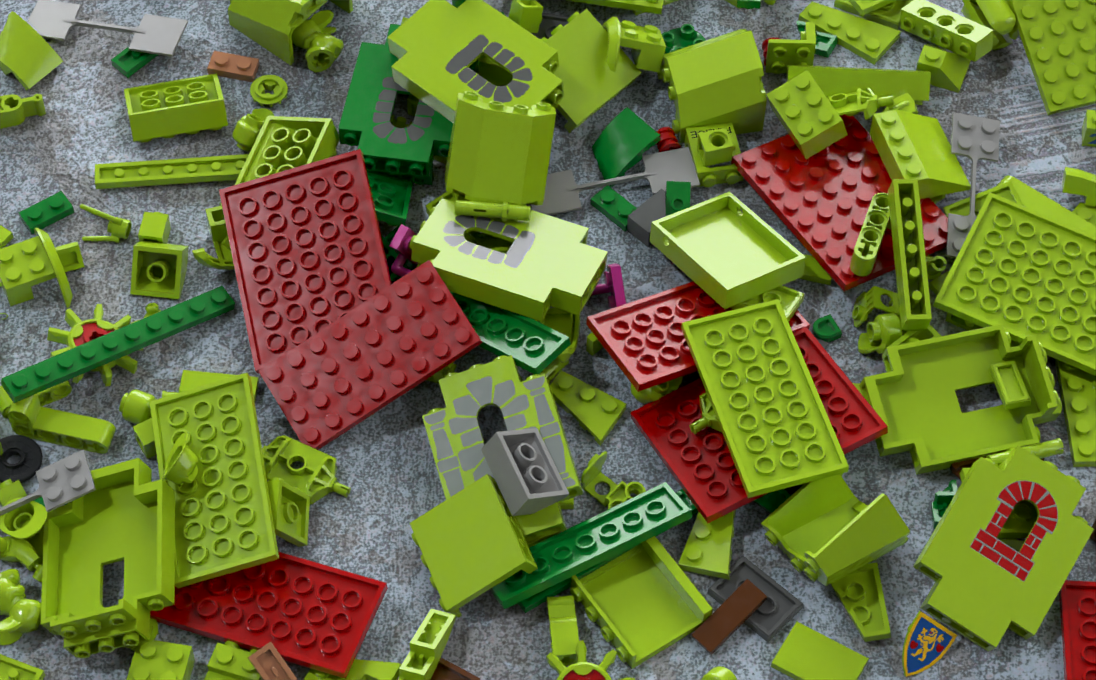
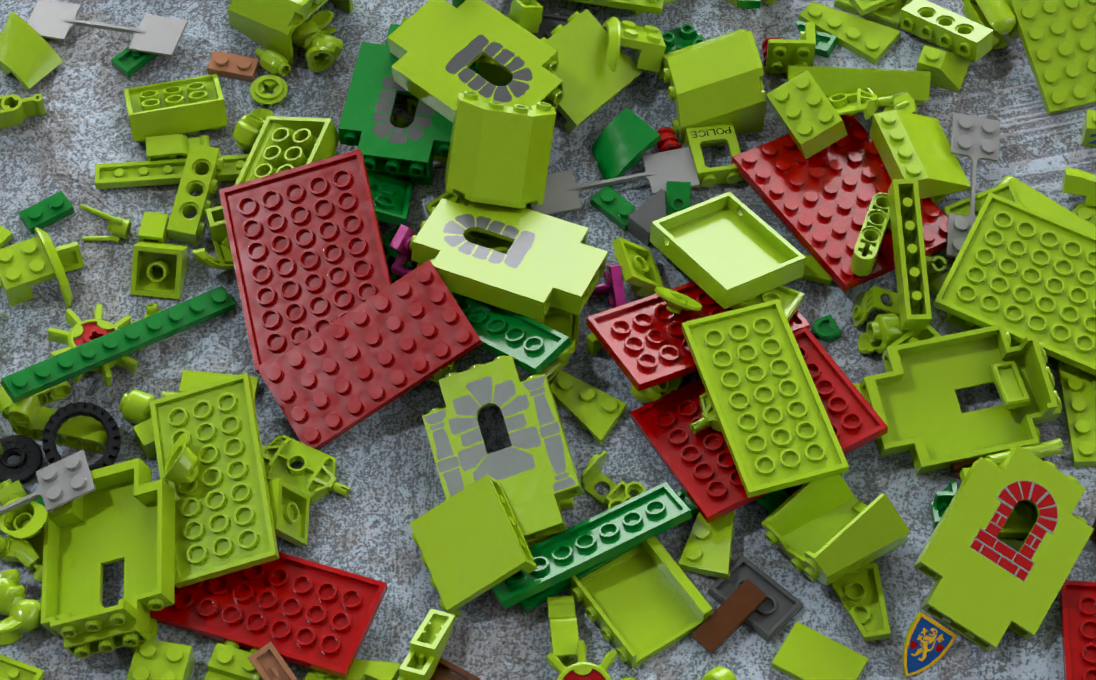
(84, 409): none -> black tyre
(172, 146): none -> lime piece
(198, 159): none -> lime brick
(273, 62): none -> lime plant
(493, 210): lime pin -> none
(524, 470): light grey slope -> none
(637, 267): none -> lime plate
(677, 301): none -> lime dish
(715, 147): lime brick -> none

